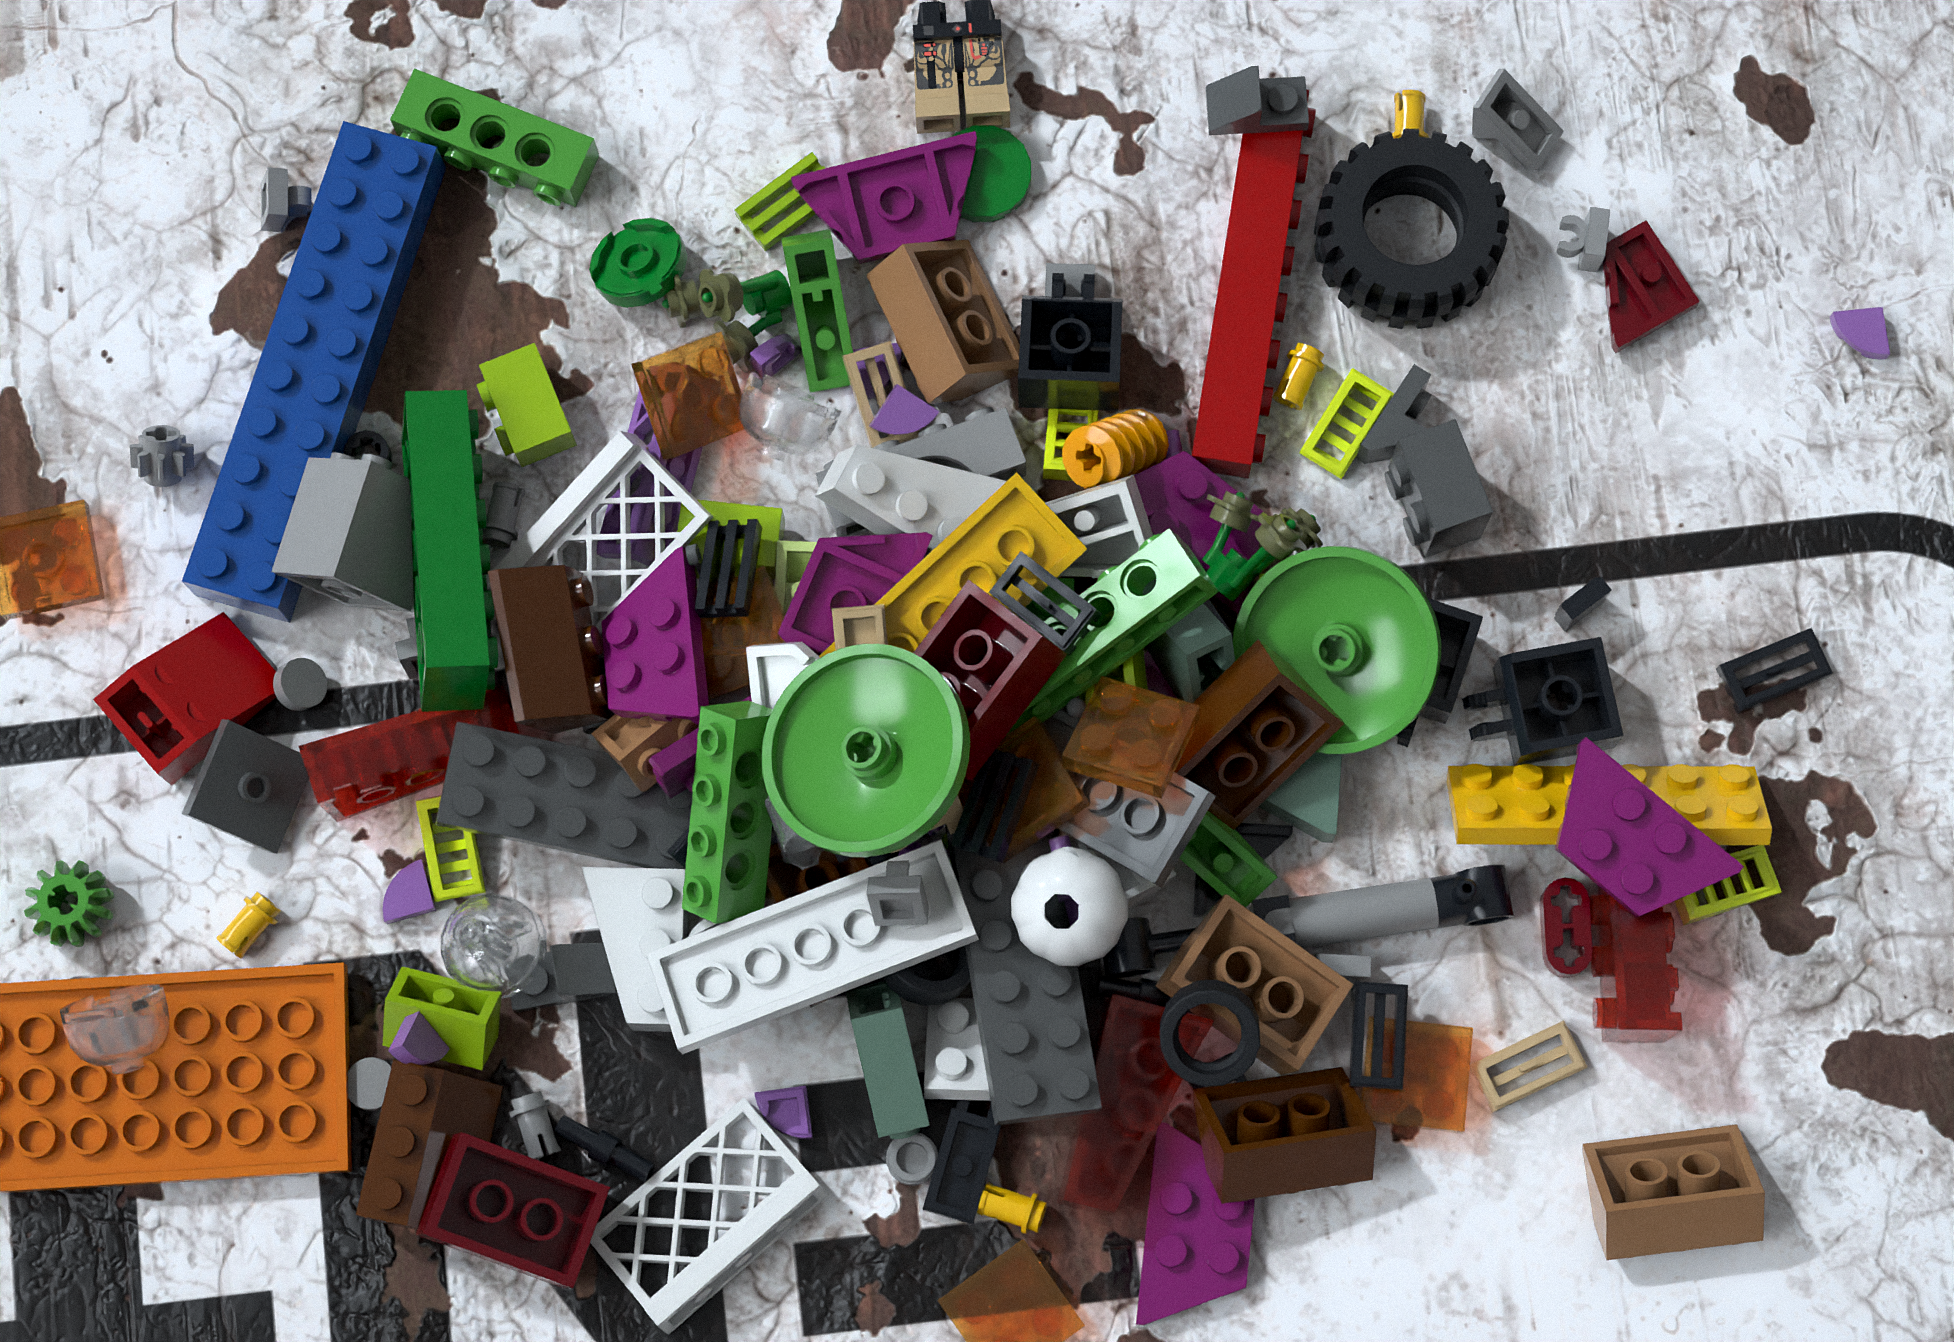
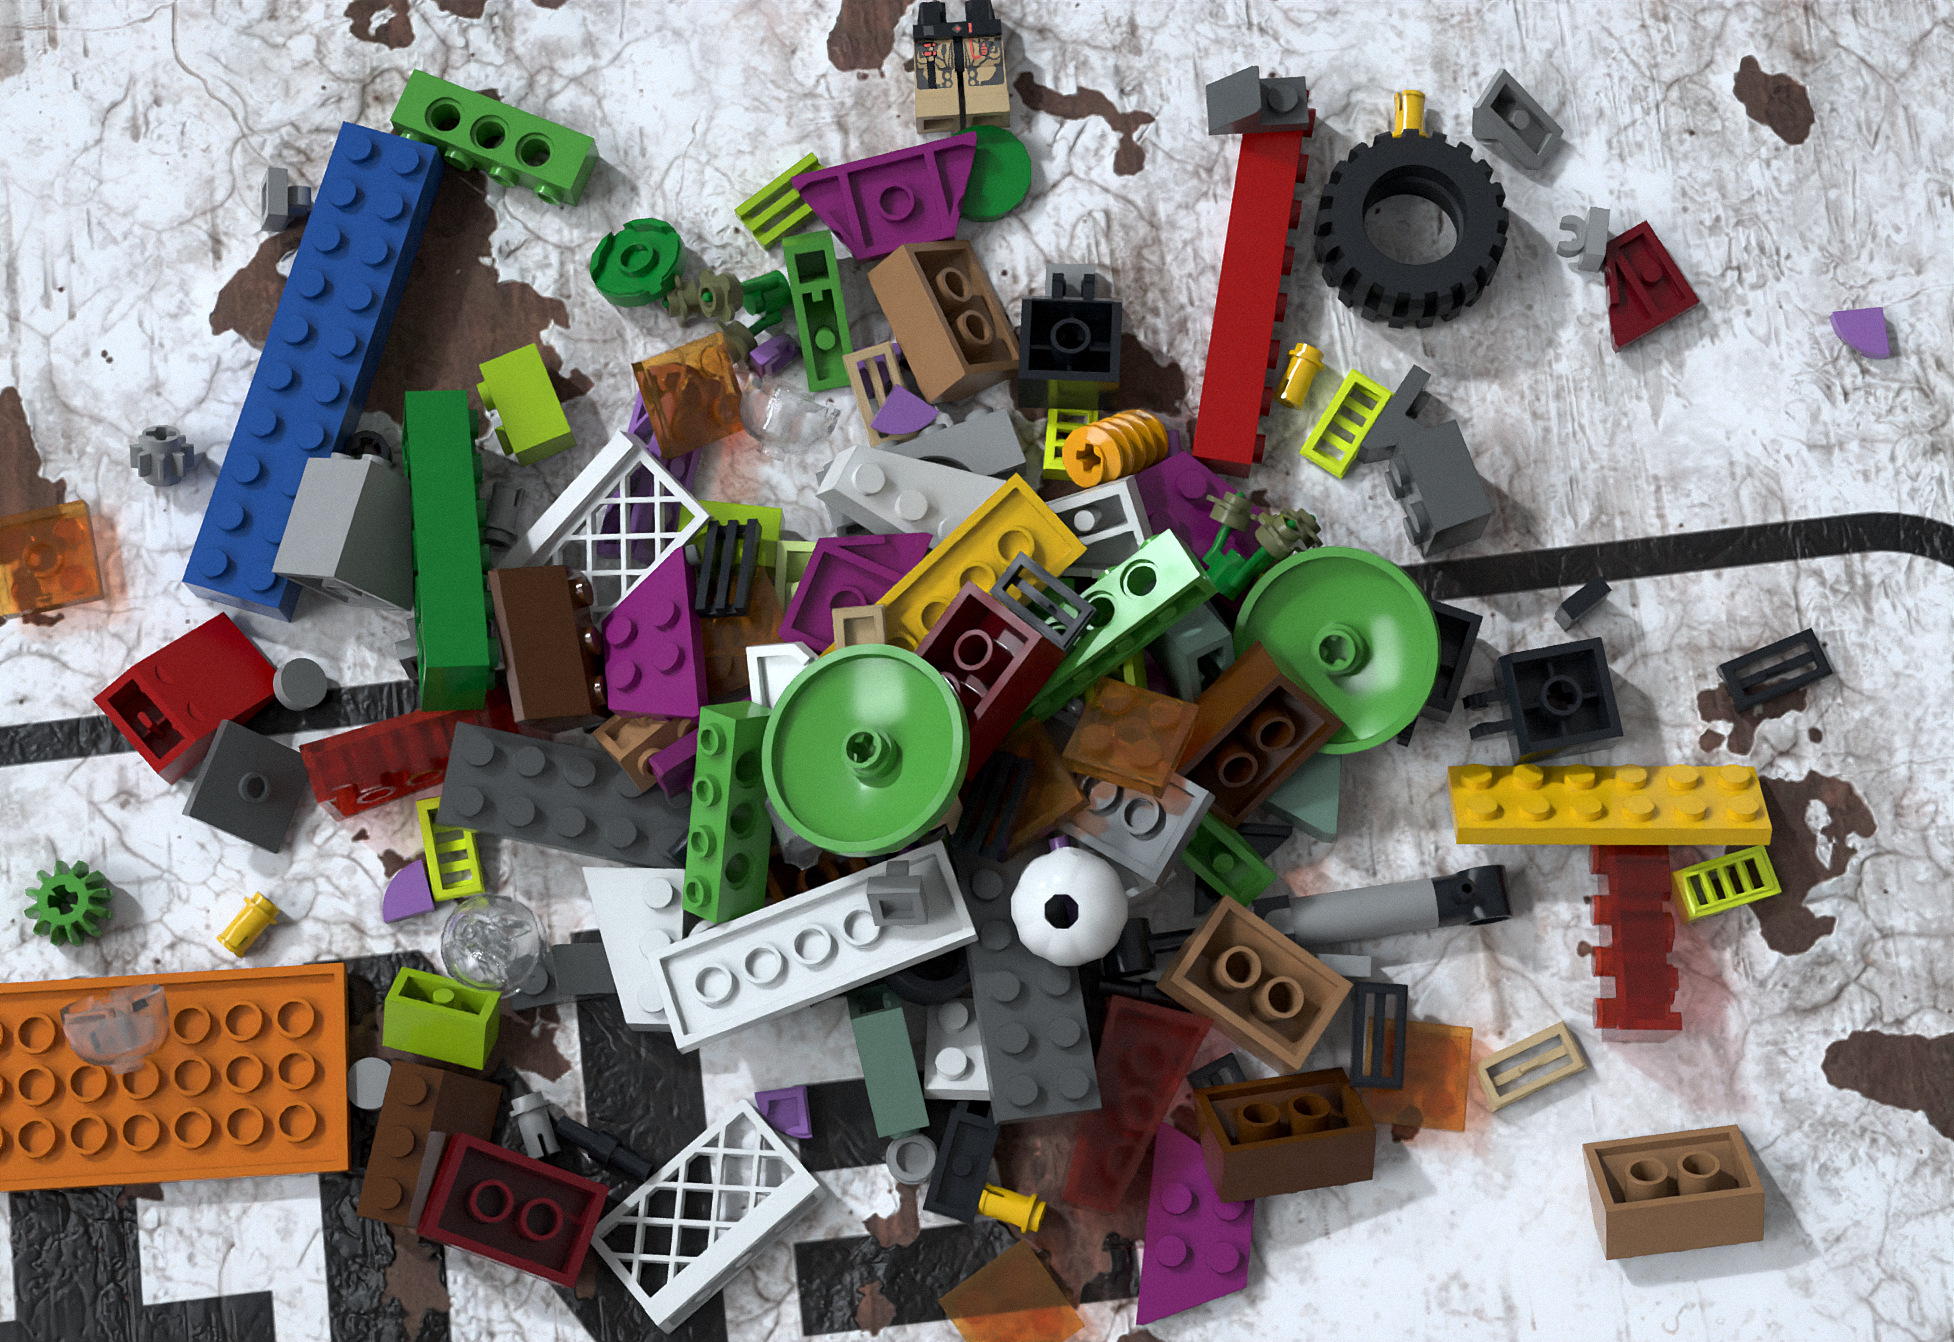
(417, 1042): medium lavender tile -> none
(1201, 1072): black tyre -> none
(1578, 927): dark red beam -> none
(1633, 838): magenta wing -> none

